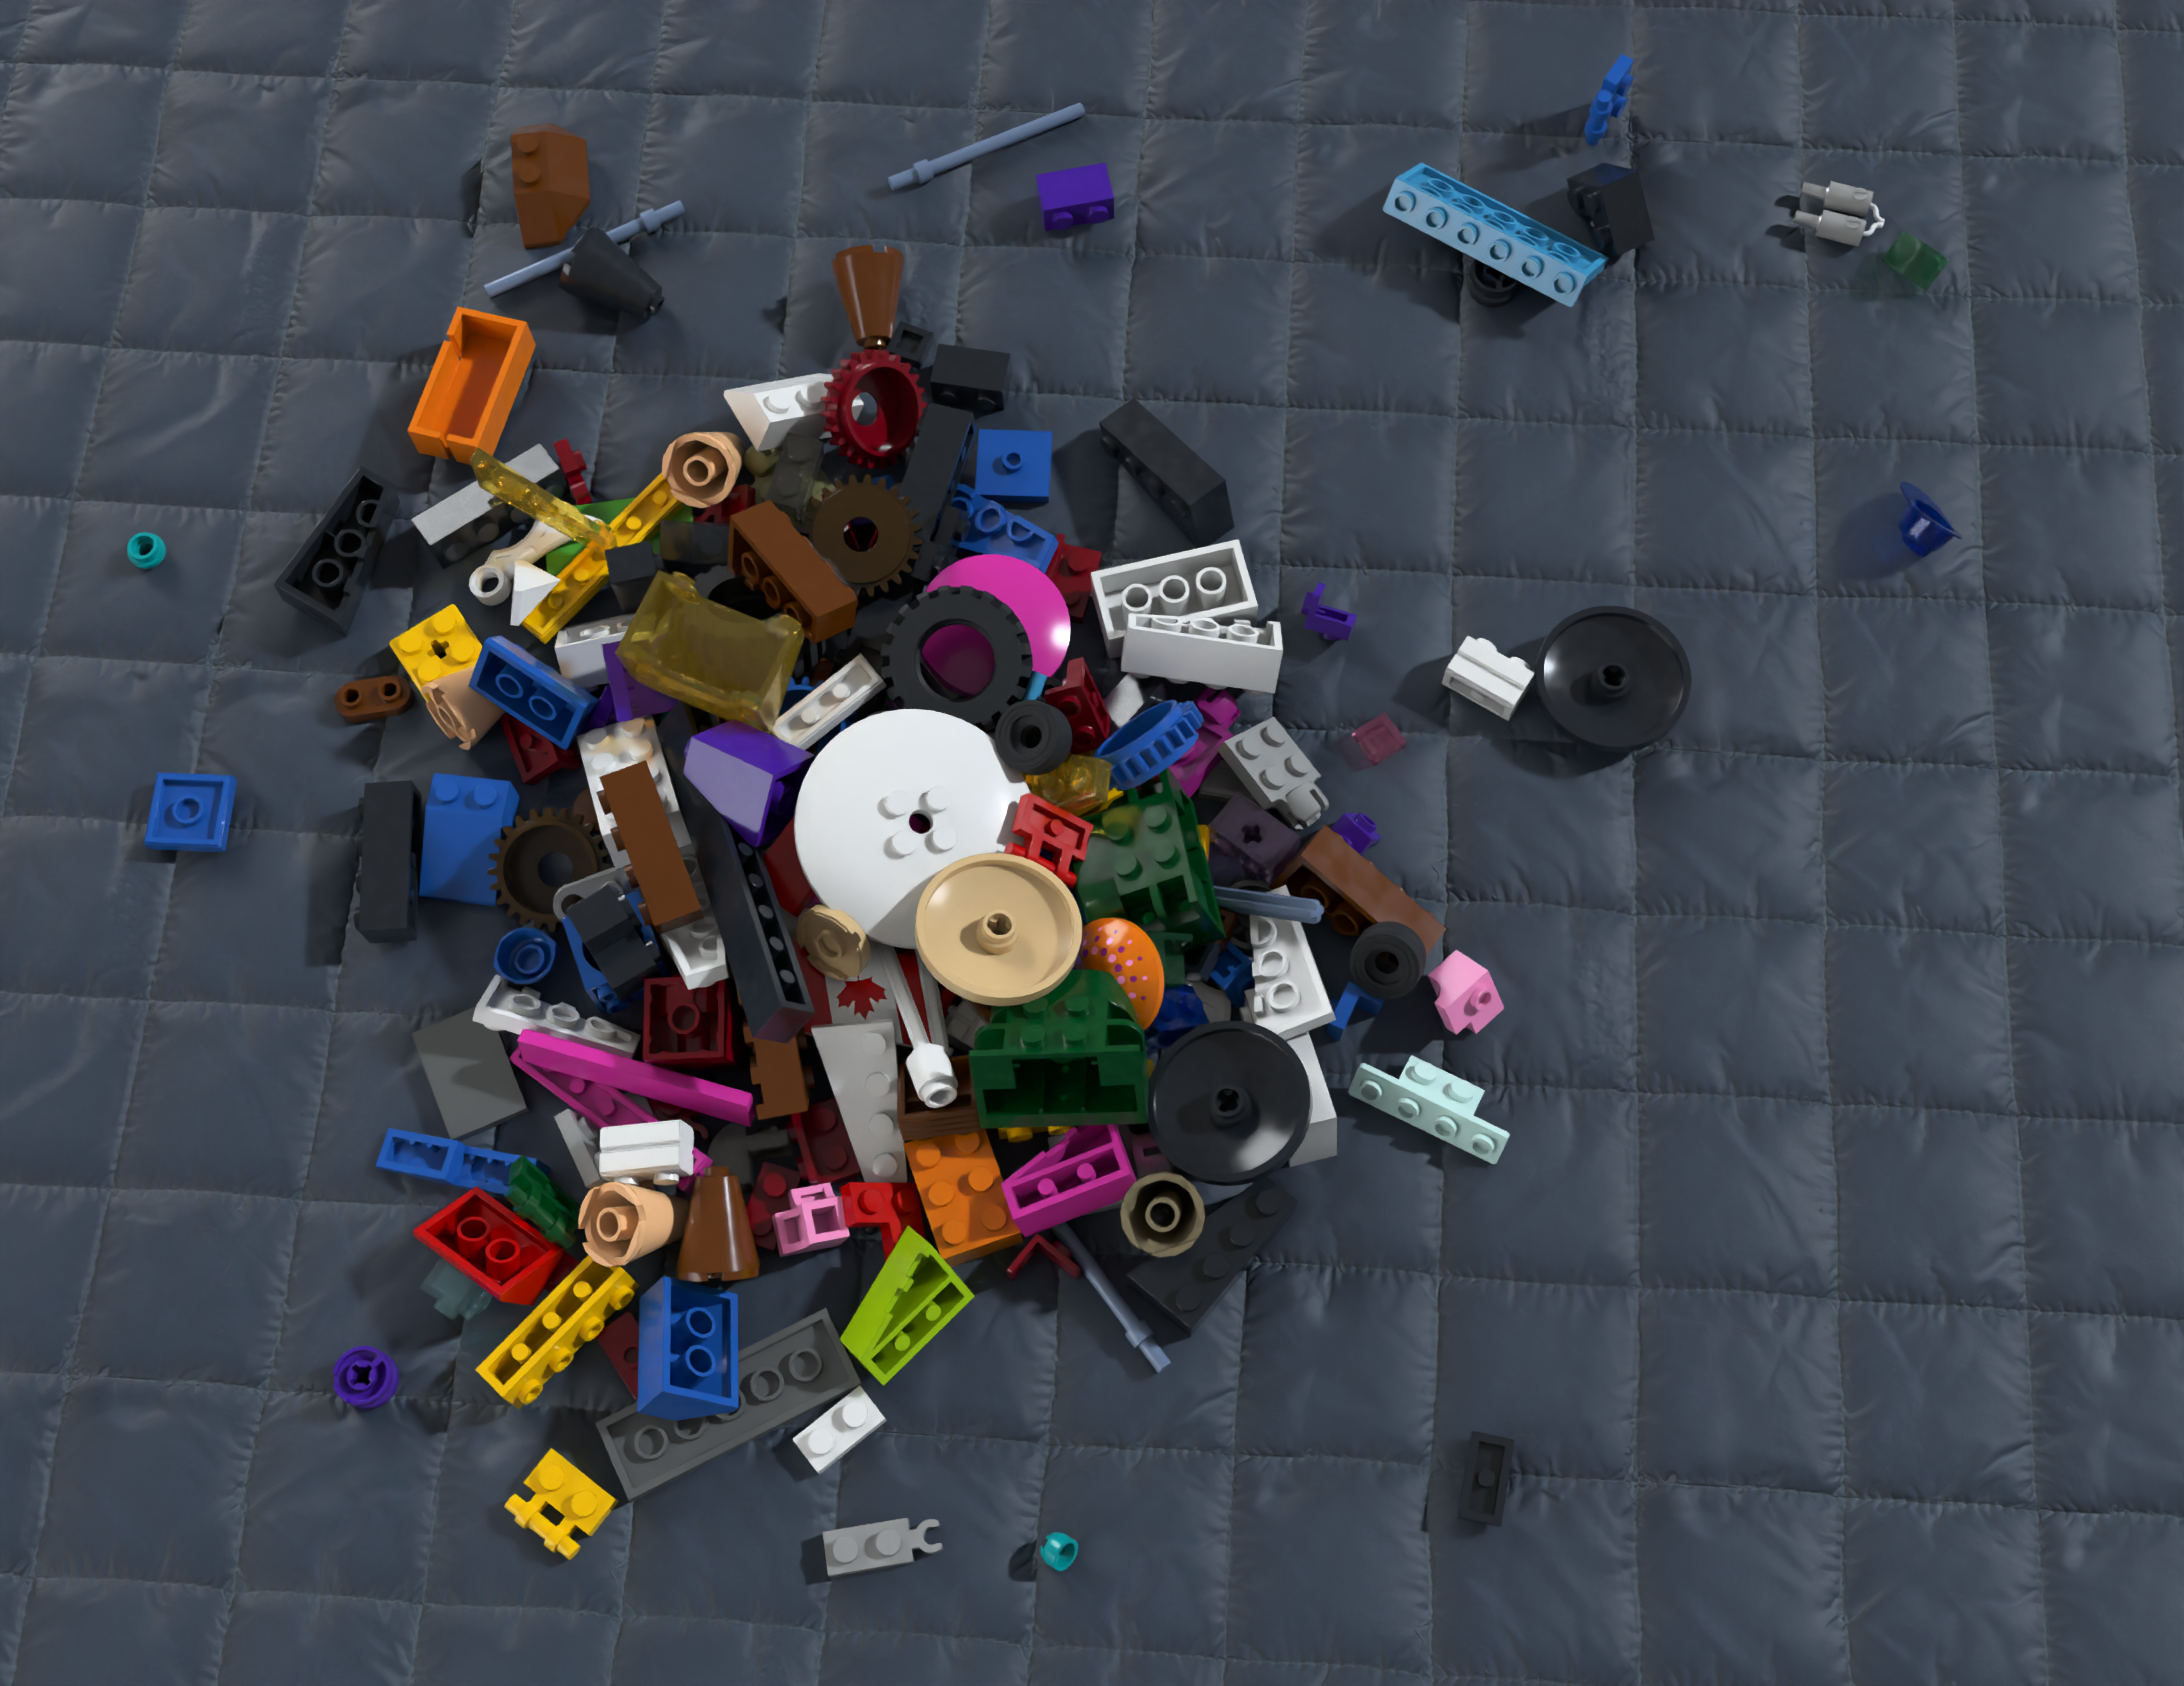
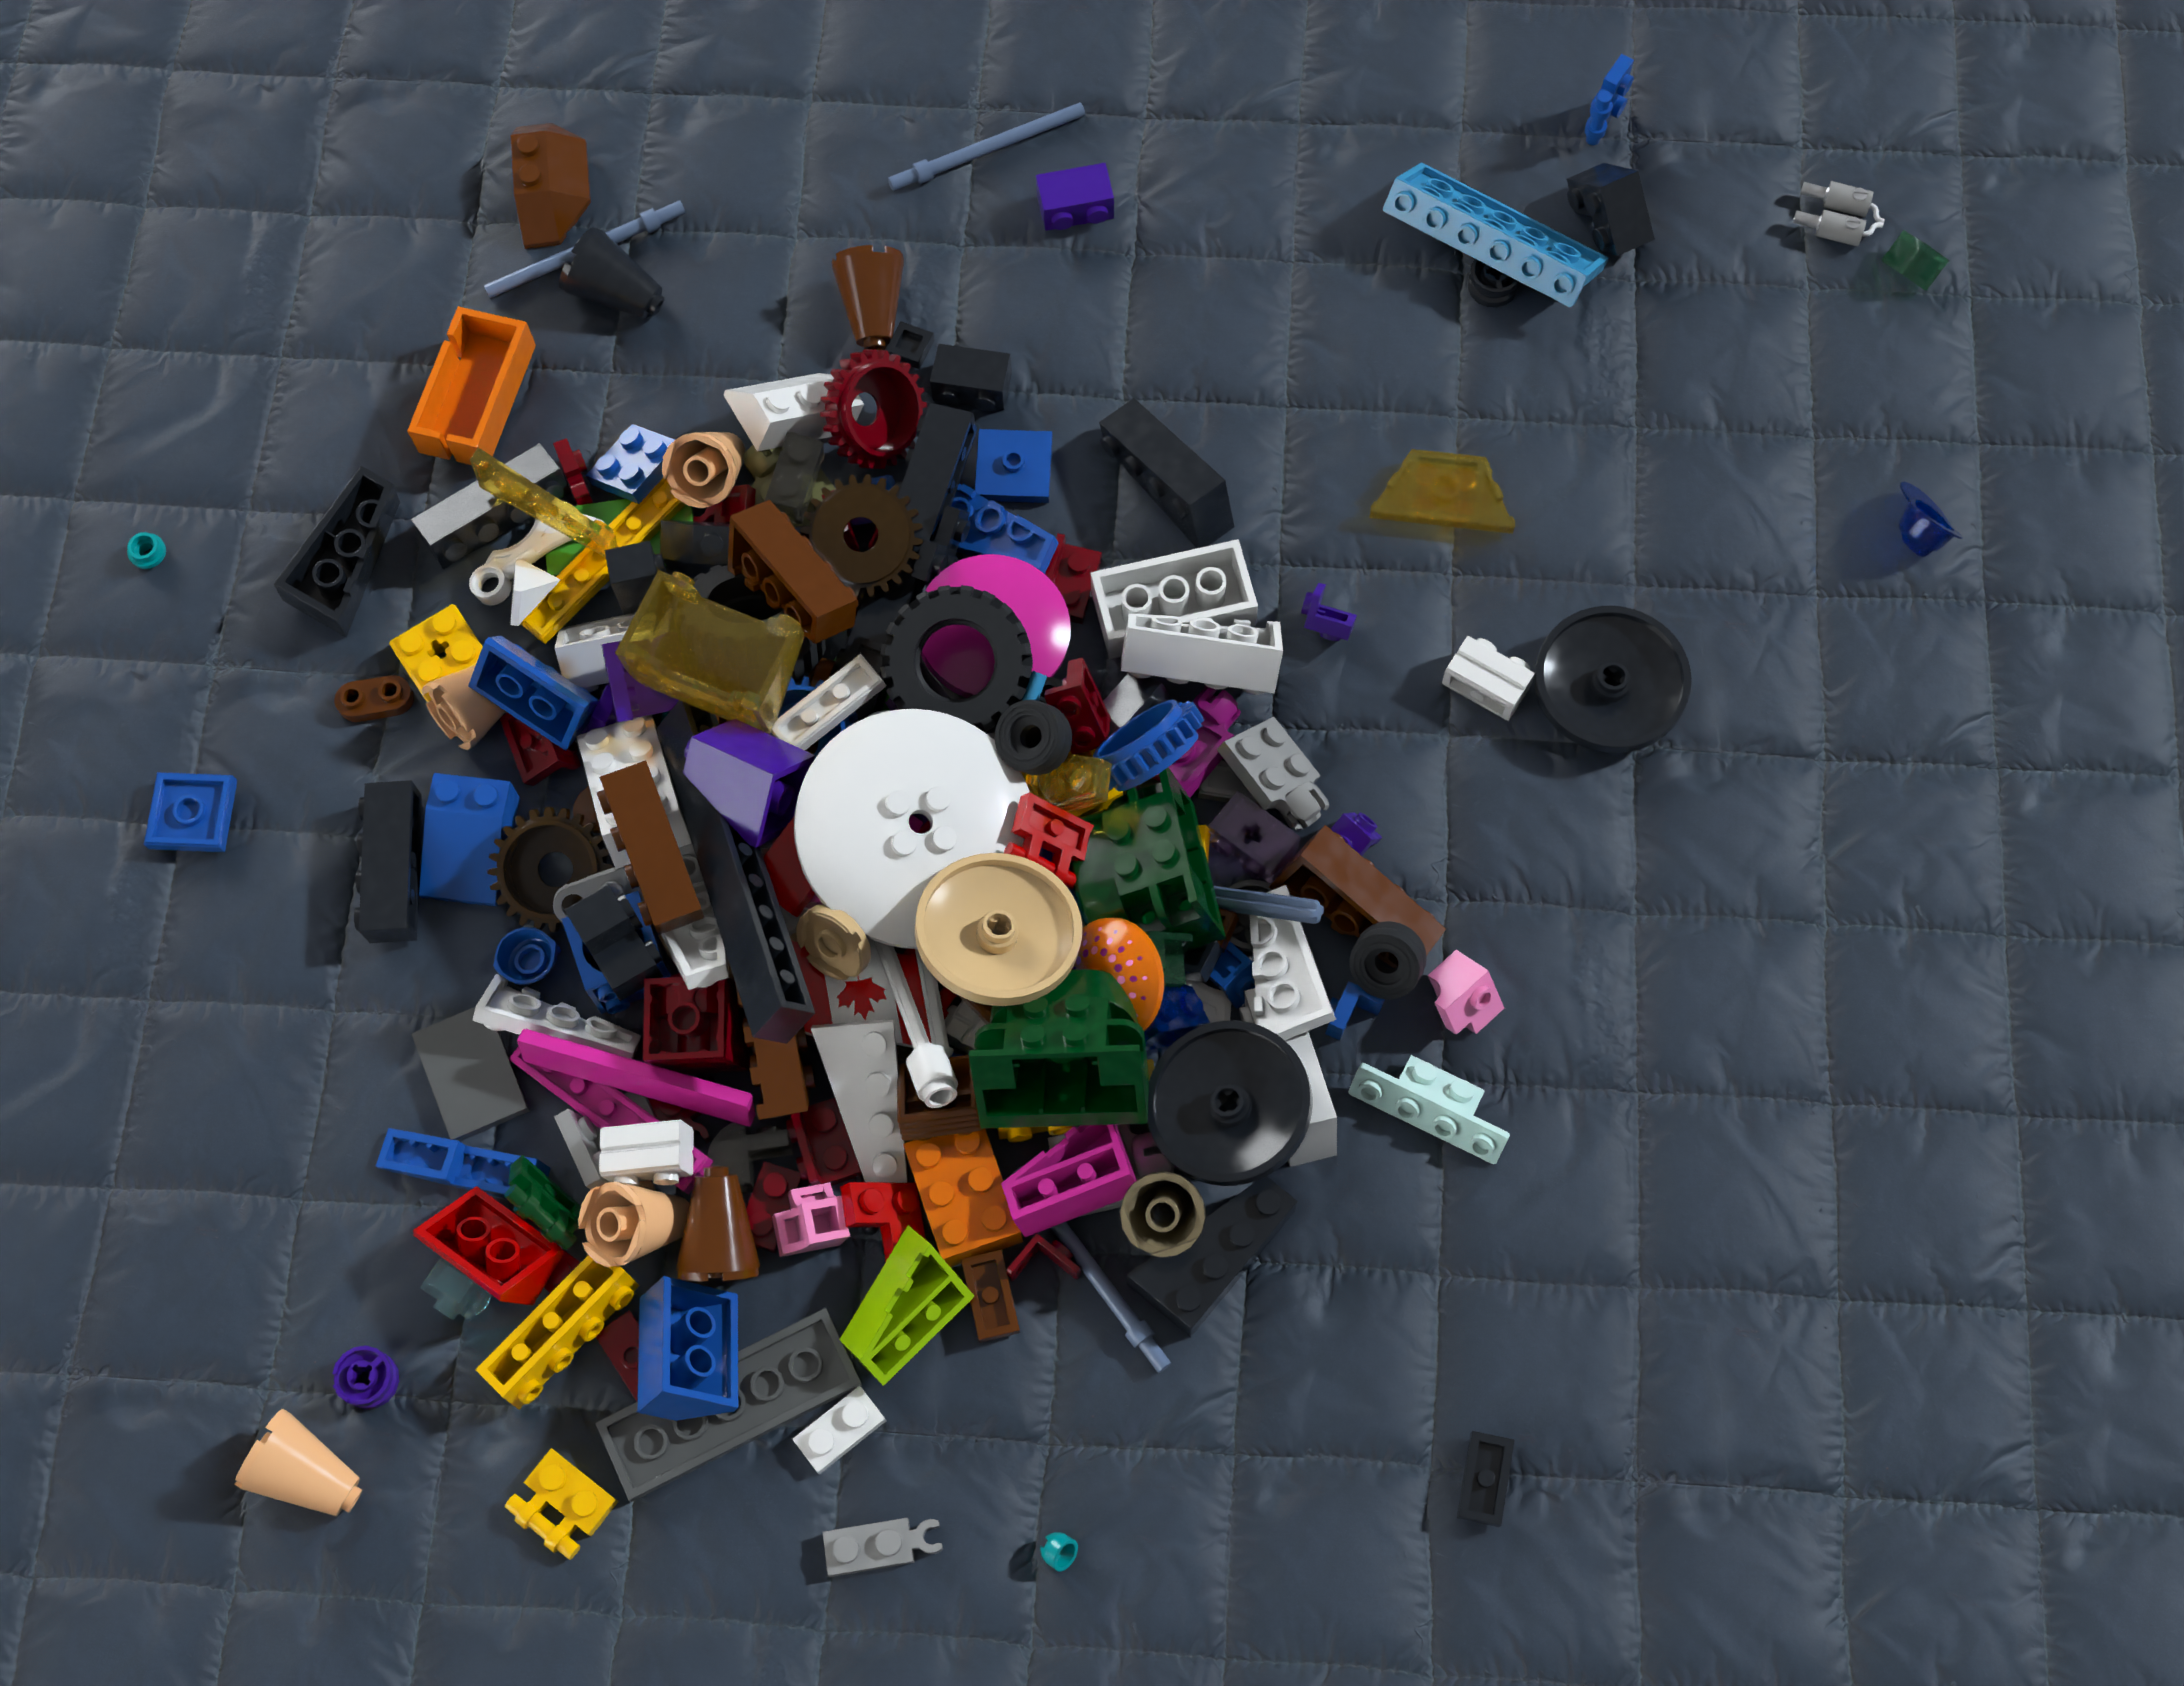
(298, 1469): none -> light nougat cone
(631, 464): none -> plate
(993, 1299): none -> reddish brown plate
(1379, 739): clear pink tile -> none
(1444, 492): none -> clear yellow wing

